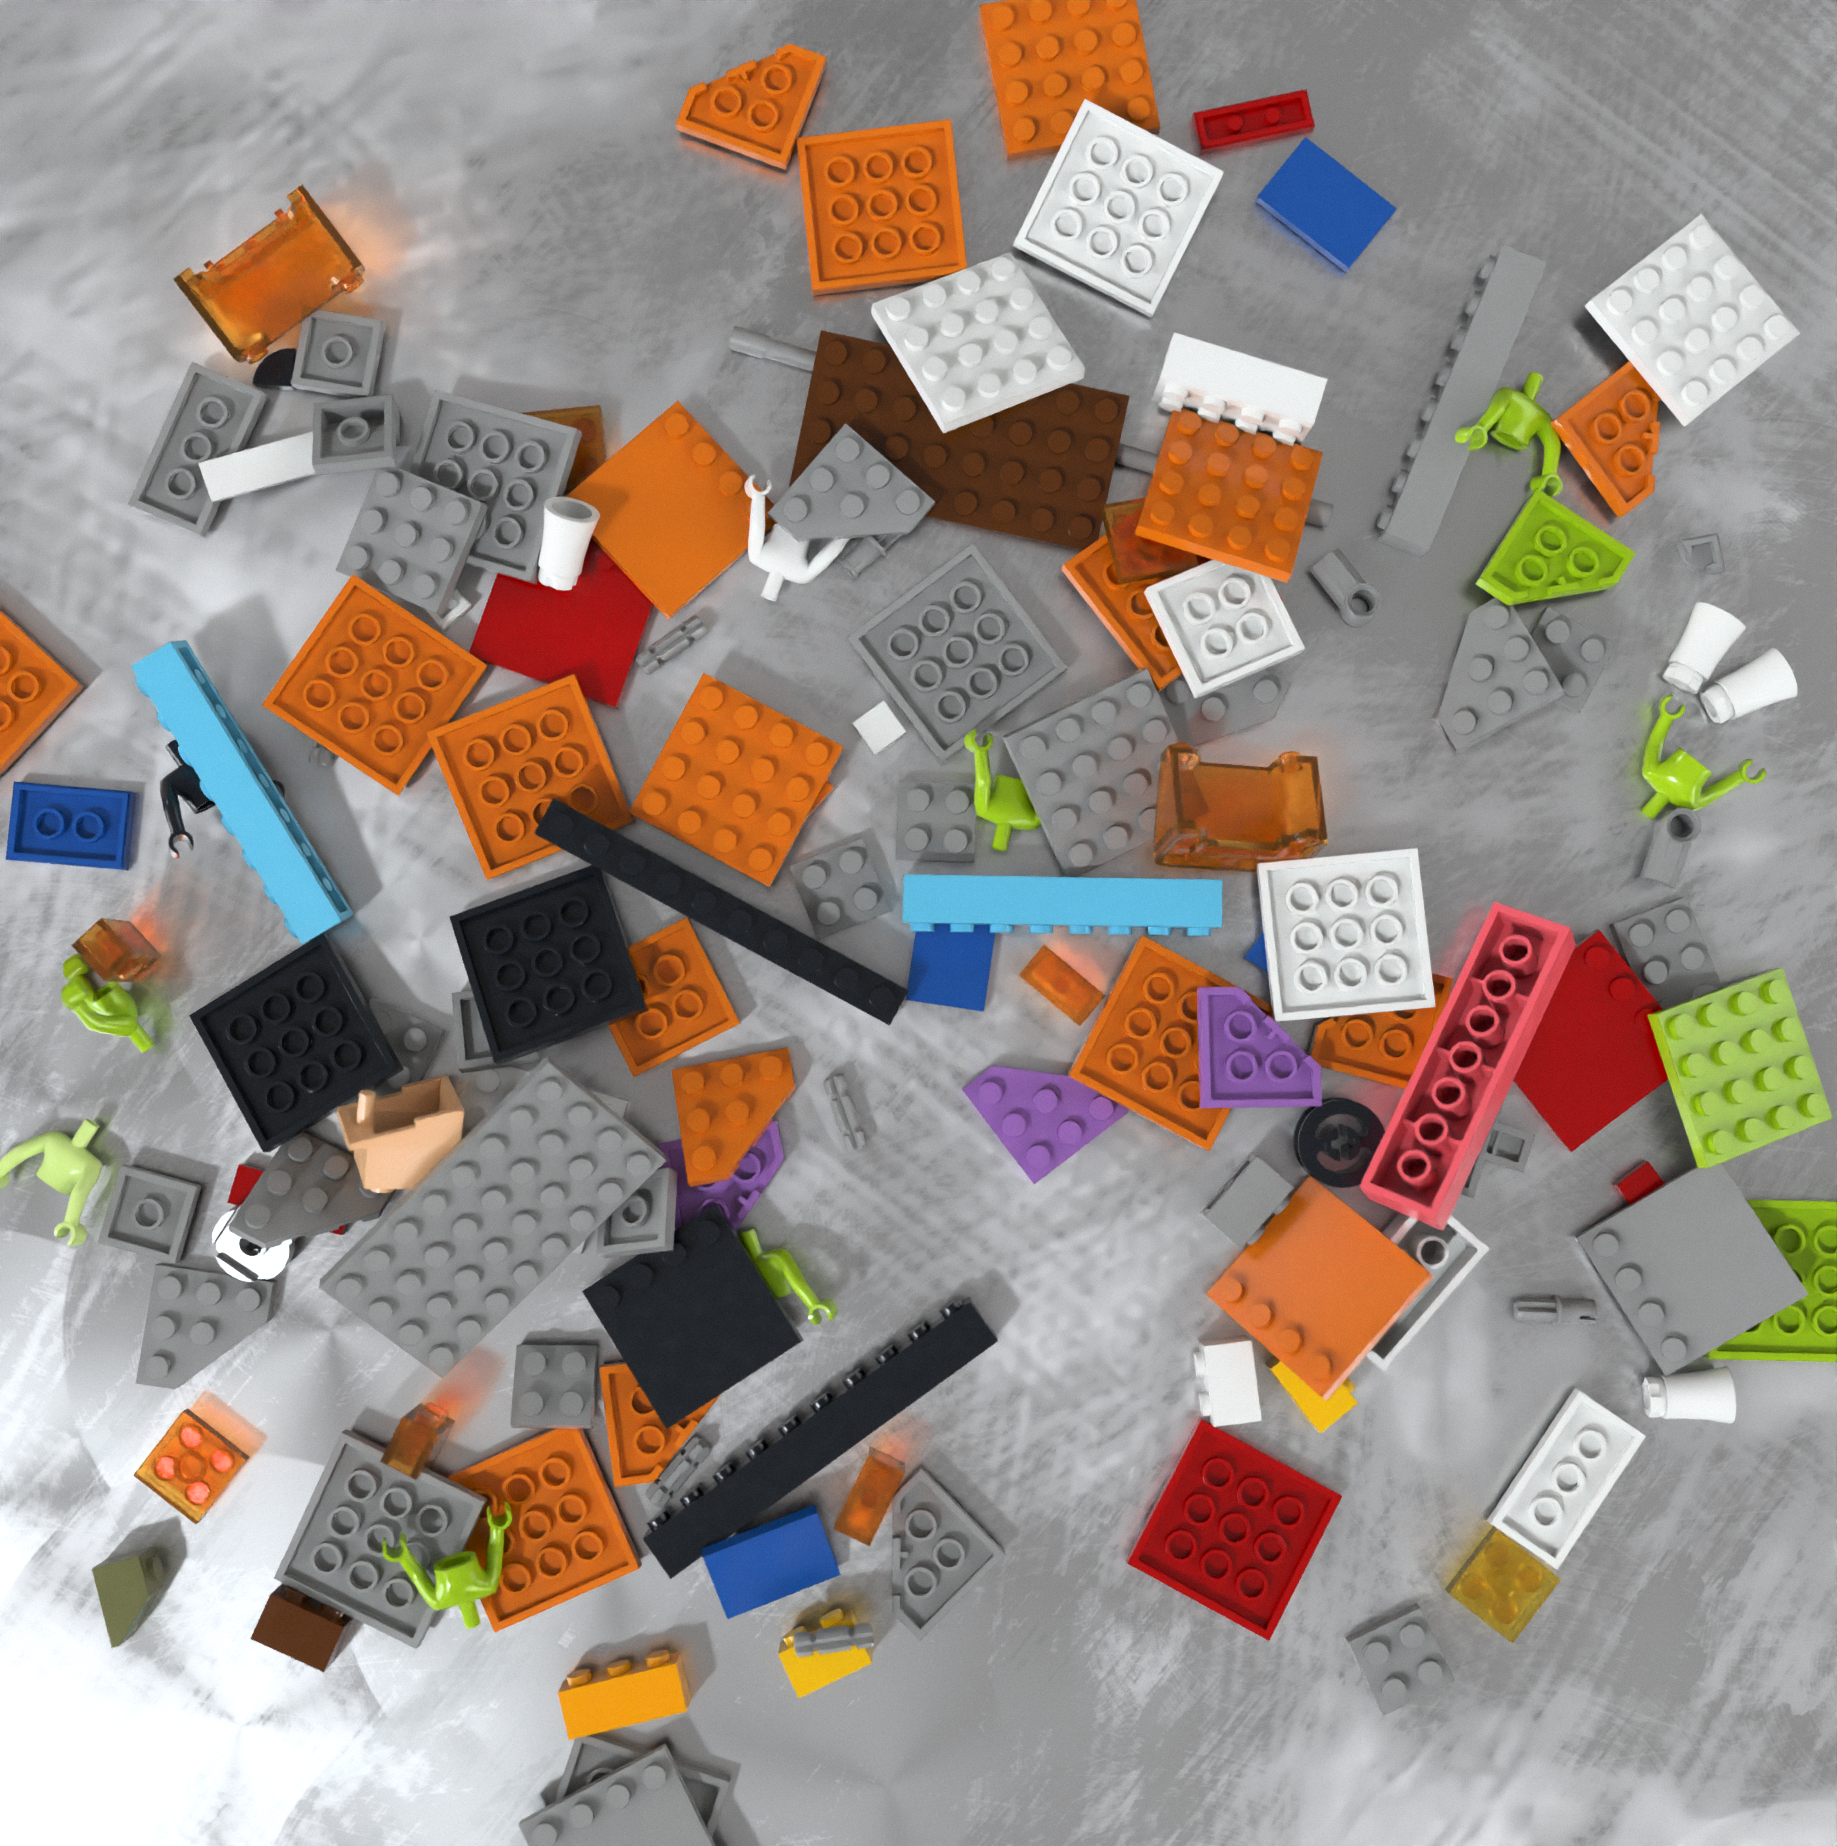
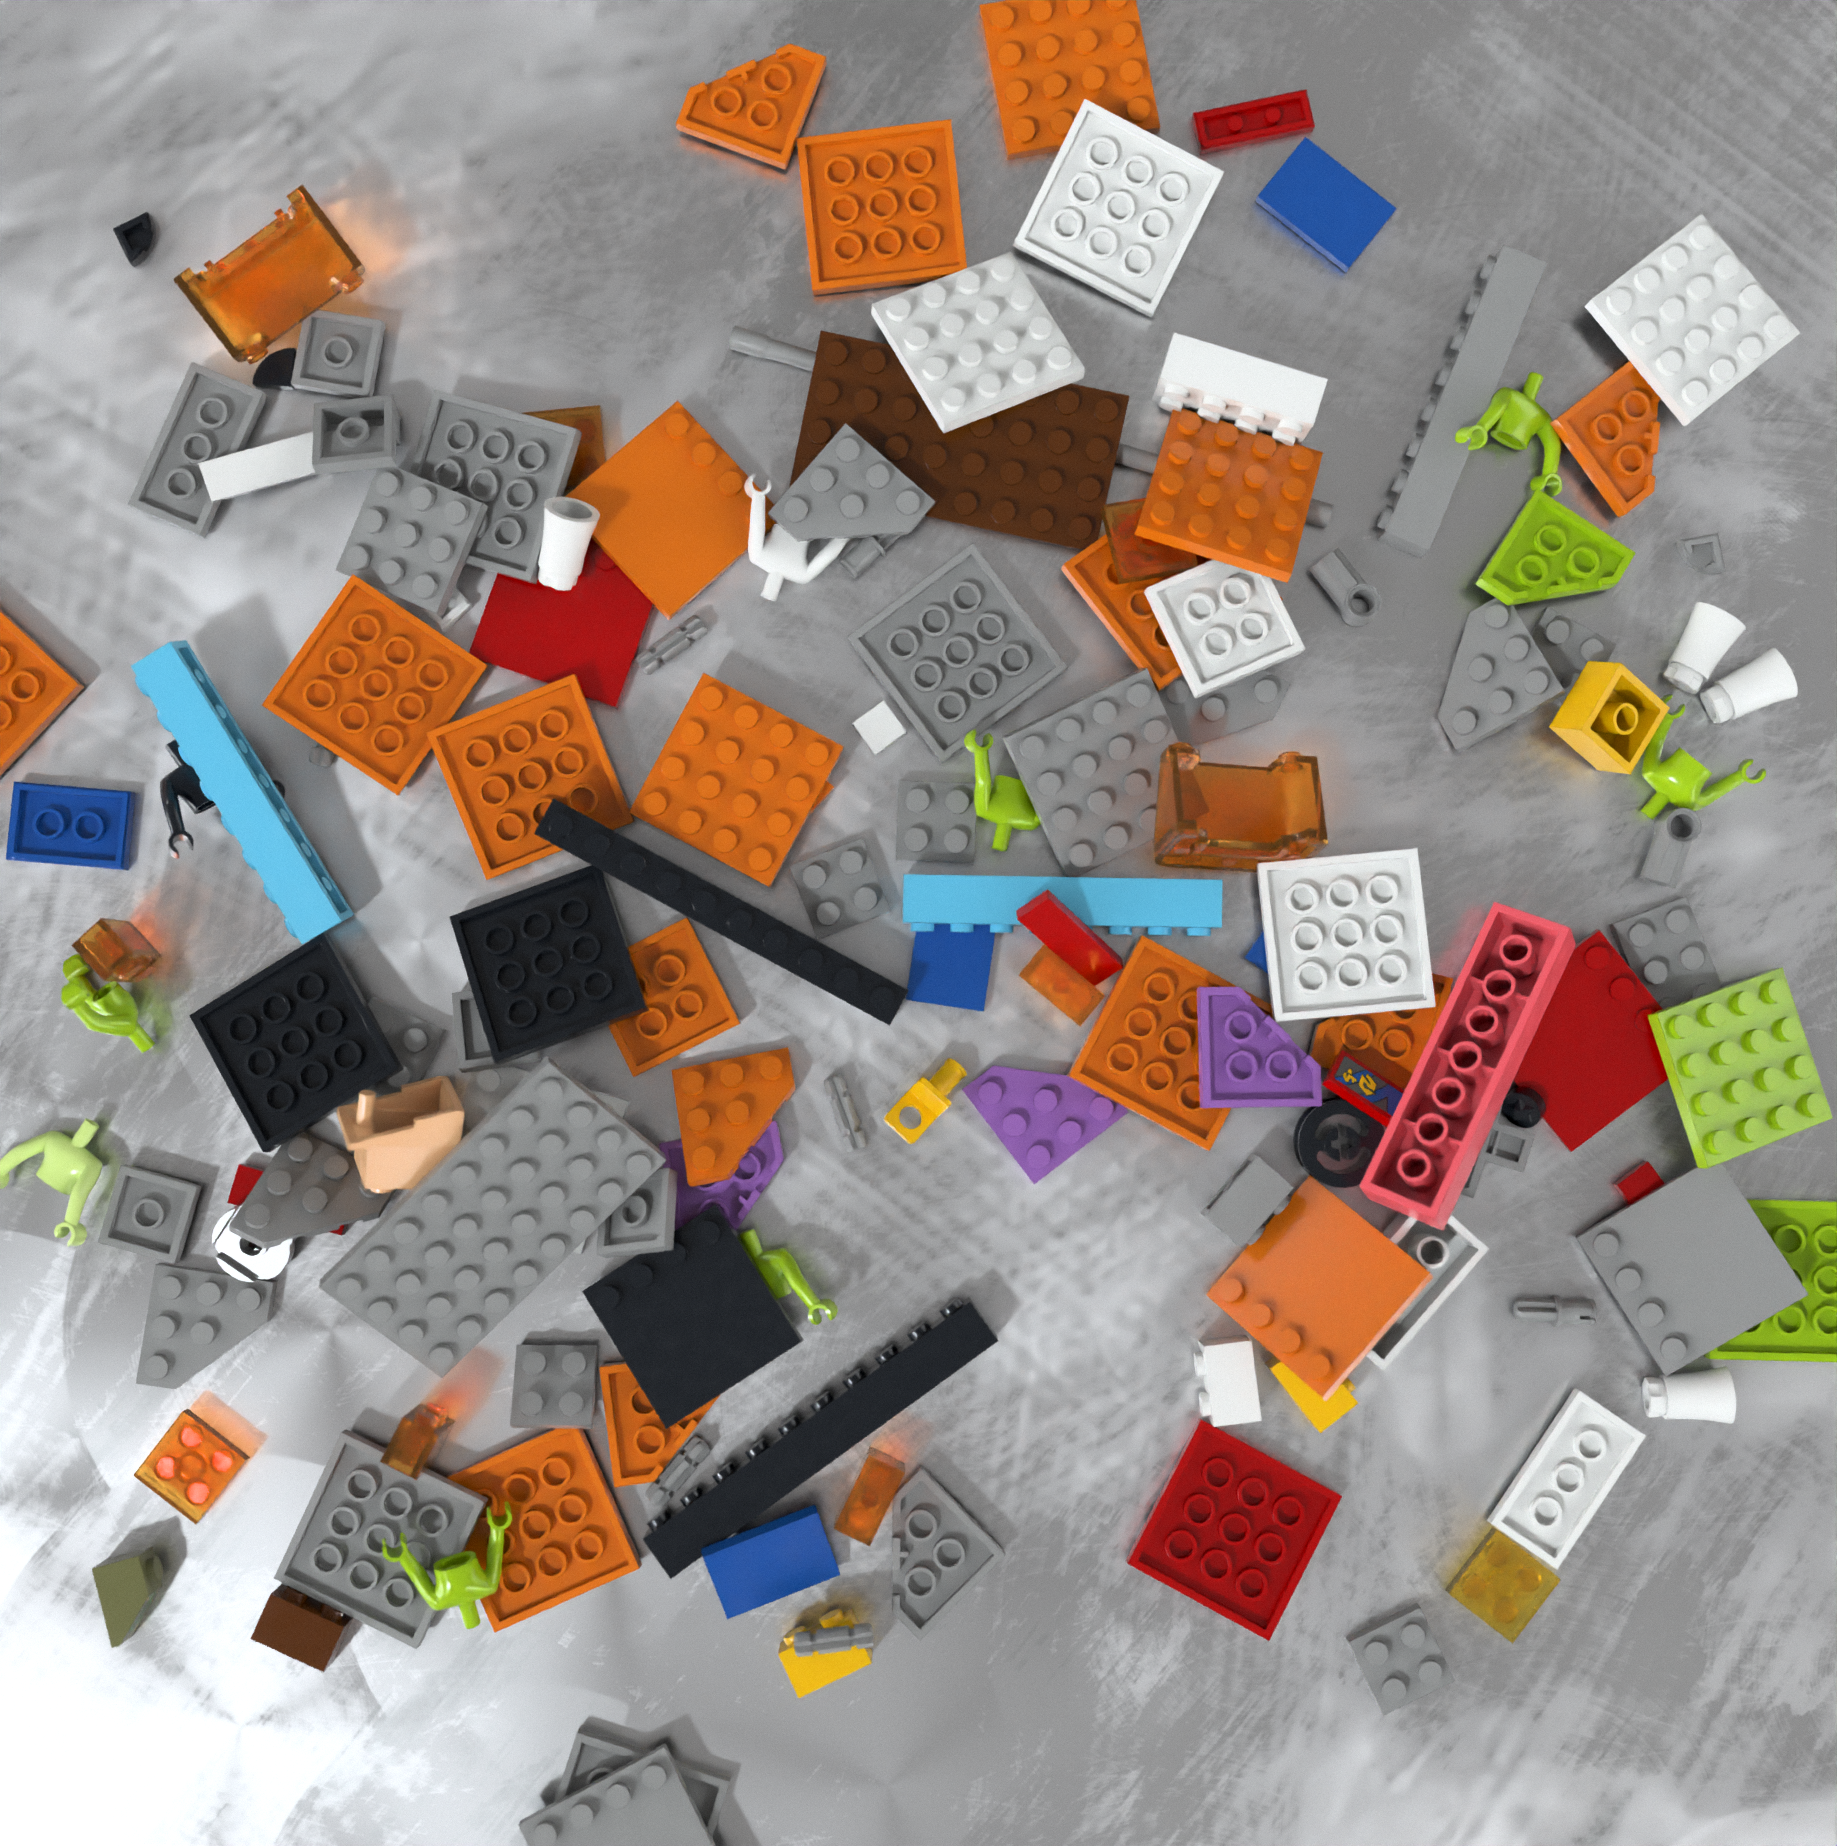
(137, 238): none -> black tile
(624, 1694): light orange brick -> none
(927, 1098): none -> yellow bracket
(1069, 938): none -> red tile
(1363, 1087): none -> tile
(1524, 1107): none -> black tile
(1609, 717): none -> yellow brick

